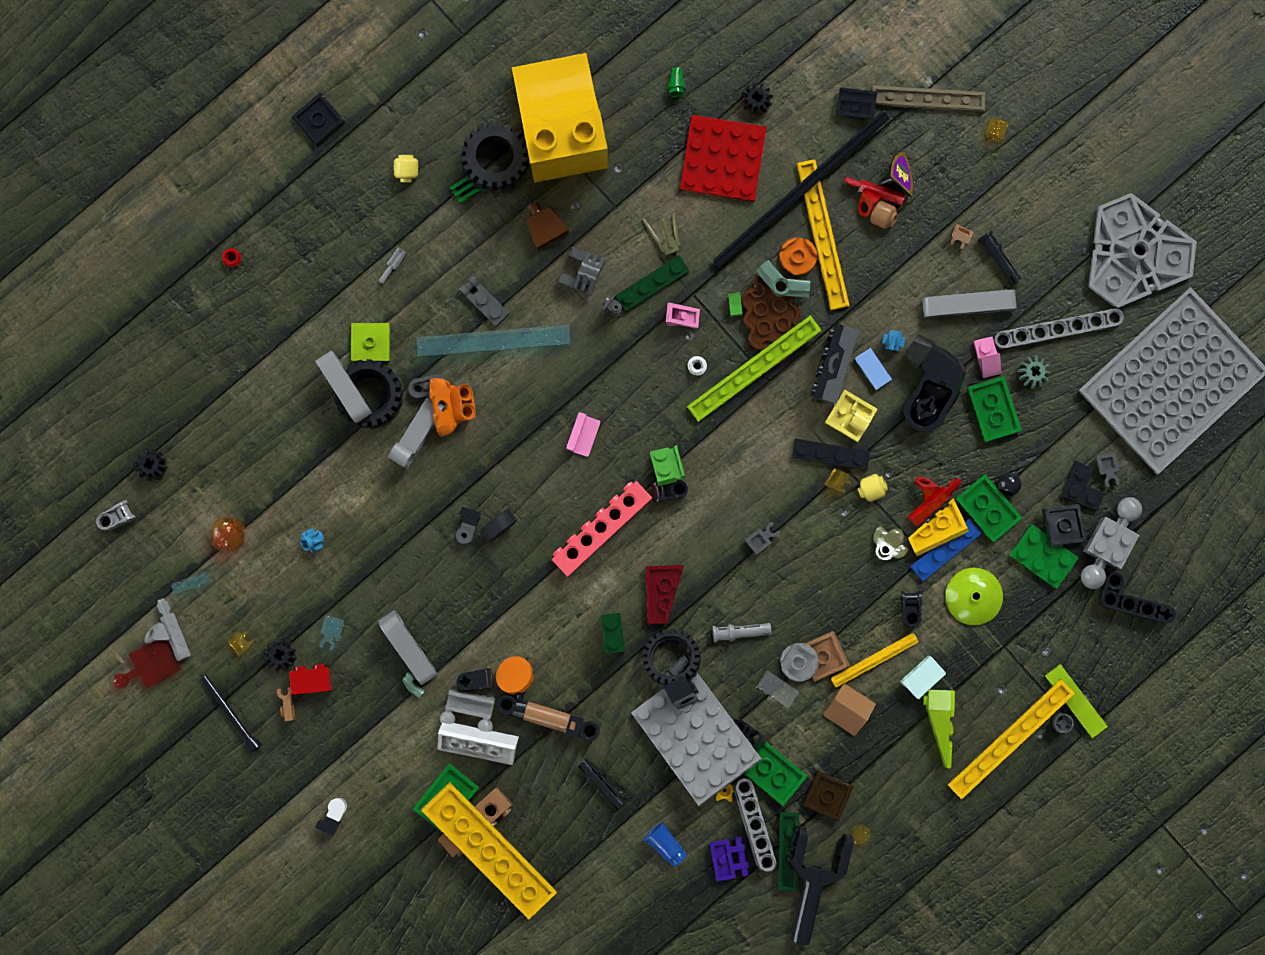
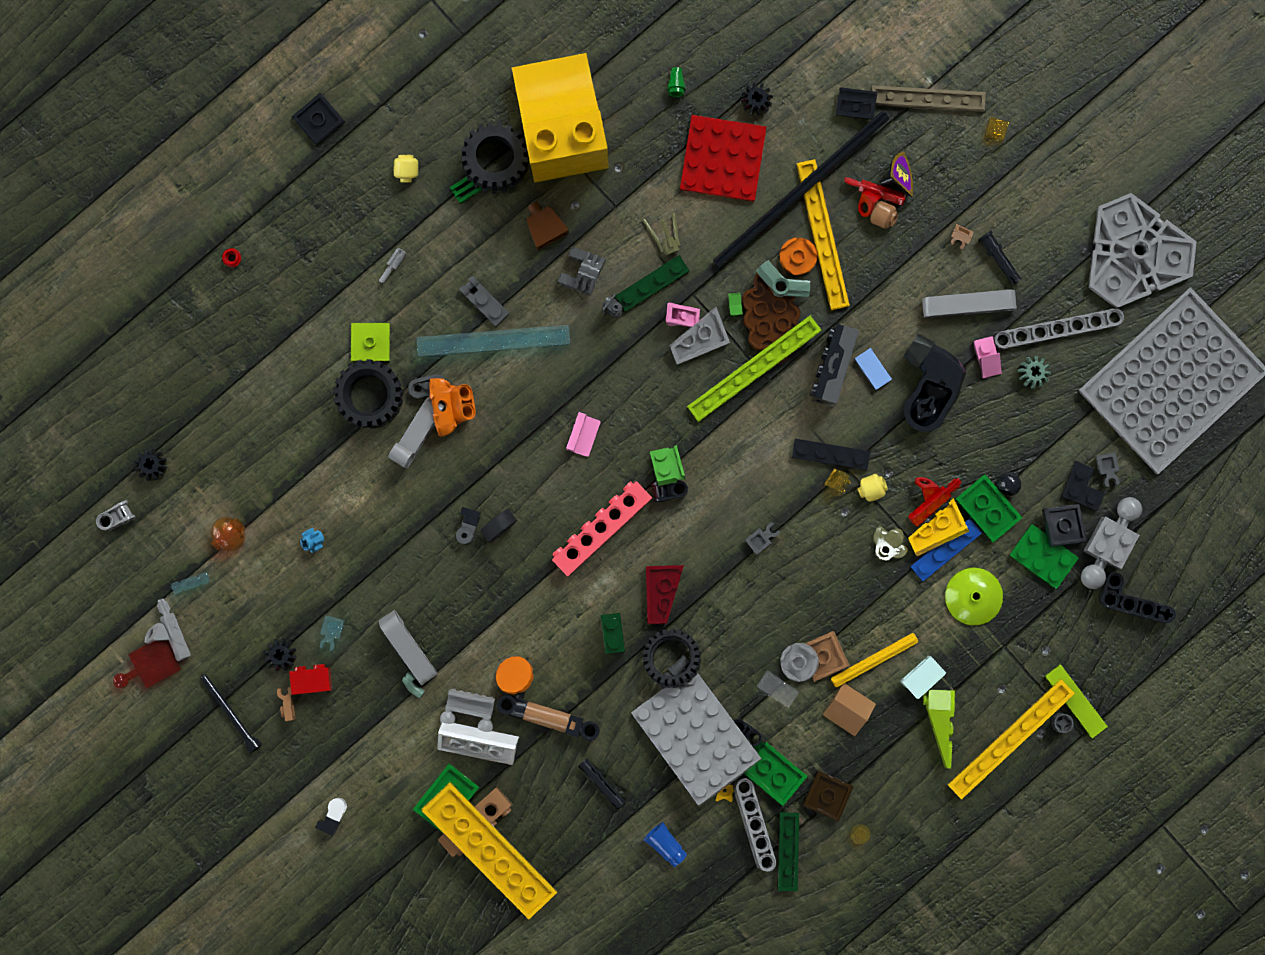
(239, 644): clear yellow tile -> none
(343, 386): light grey beam -> none
(479, 679): black piece -> none
(681, 692): black brick -> none
(700, 338): none -> light grey wing
(701, 361): white plate -> none
(723, 861): dark purple plate -> none
(732, 632): light grey pin -> none
(813, 880): black piece -> none
(851, 416): light yellow plate -> none
(893, 340): dark azure gear -> none
(911, 607): black piece -> none
(994, 409): green plate -> none

